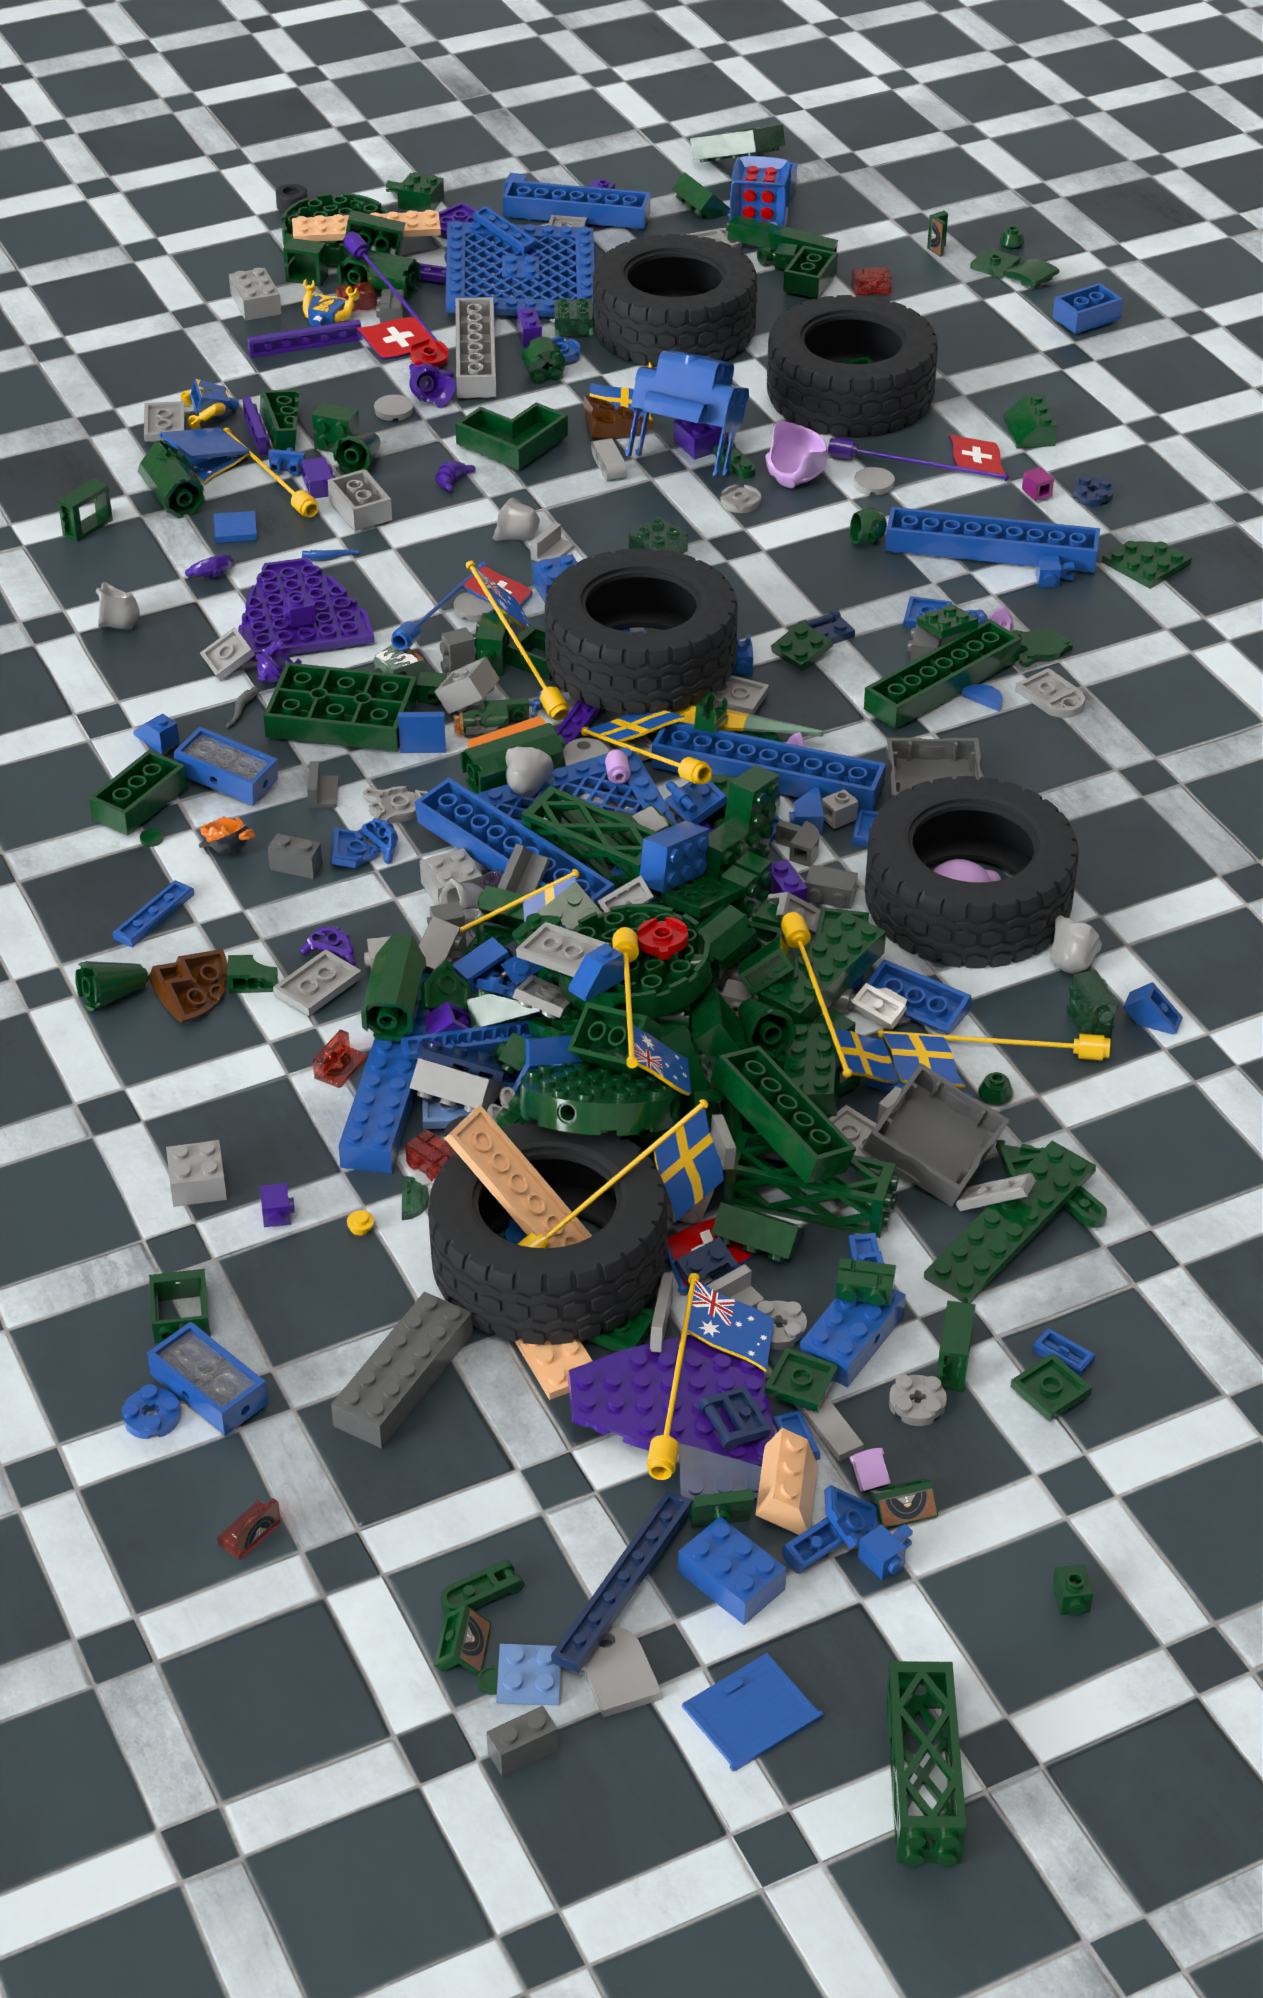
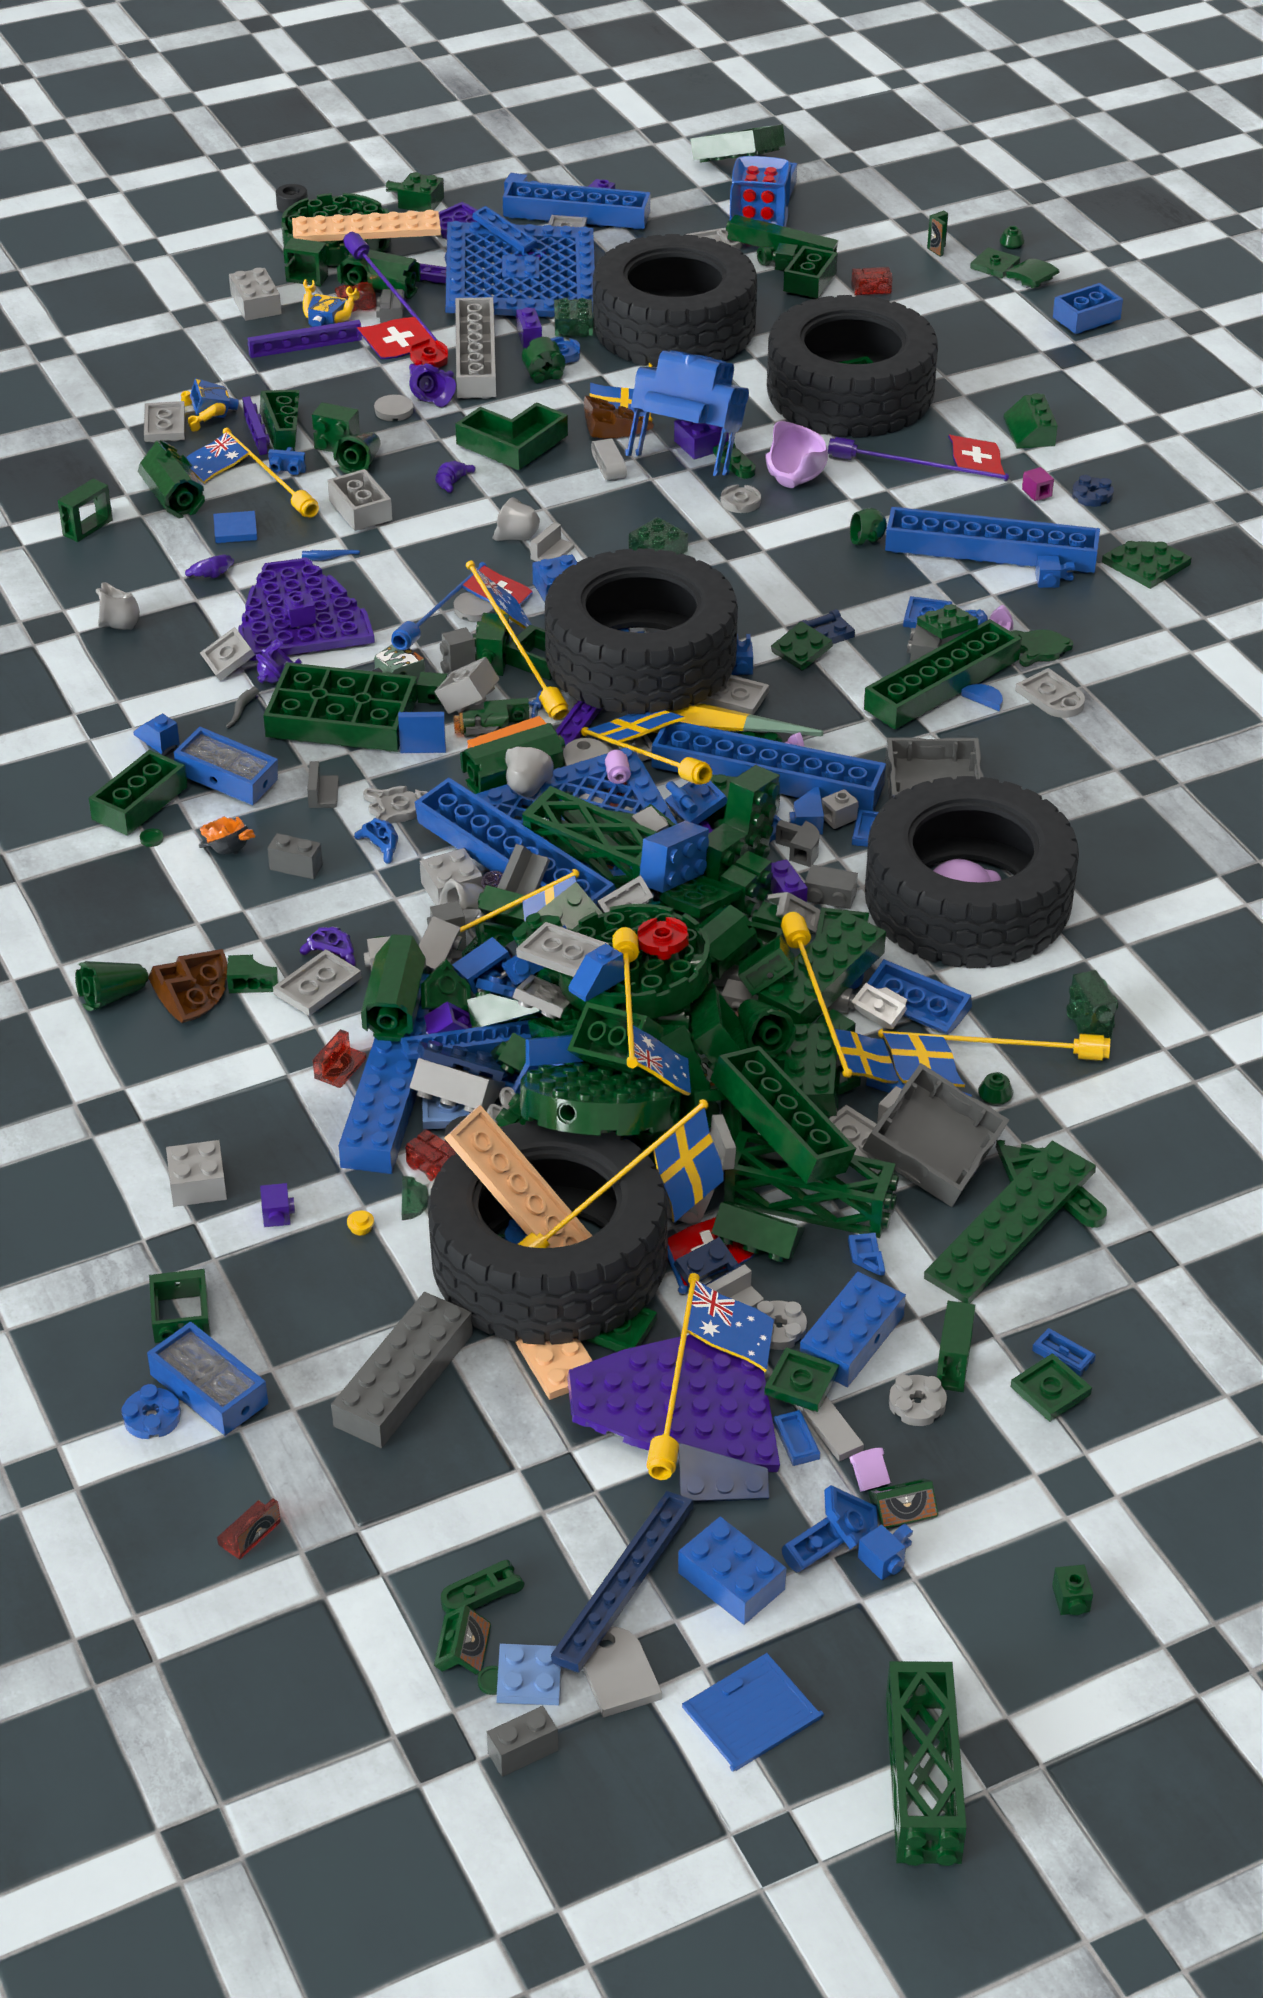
(153, 913): blue tile -> none
(204, 443): blue piece -> none
(316, 475): dark purple brick -> none
(350, 849): blue plate -> none
(378, 232): dark green slope -> none
(661, 1312): light grey tile -> none
(699, 198): dark green slope -> none
(709, 716): dark green hinge -> none
(731, 1506): dark green plate -> none
(743, 1414): dark blue plate -> none
(787, 1482): light nougat slope -> none
(865, 1282): dark green brick -> none
(874, 480): light grey tile -> none
(995, 1192): light grey tile -> none
(1074, 945): light grey piece -> none
(1152, 1009): blue slope -> none

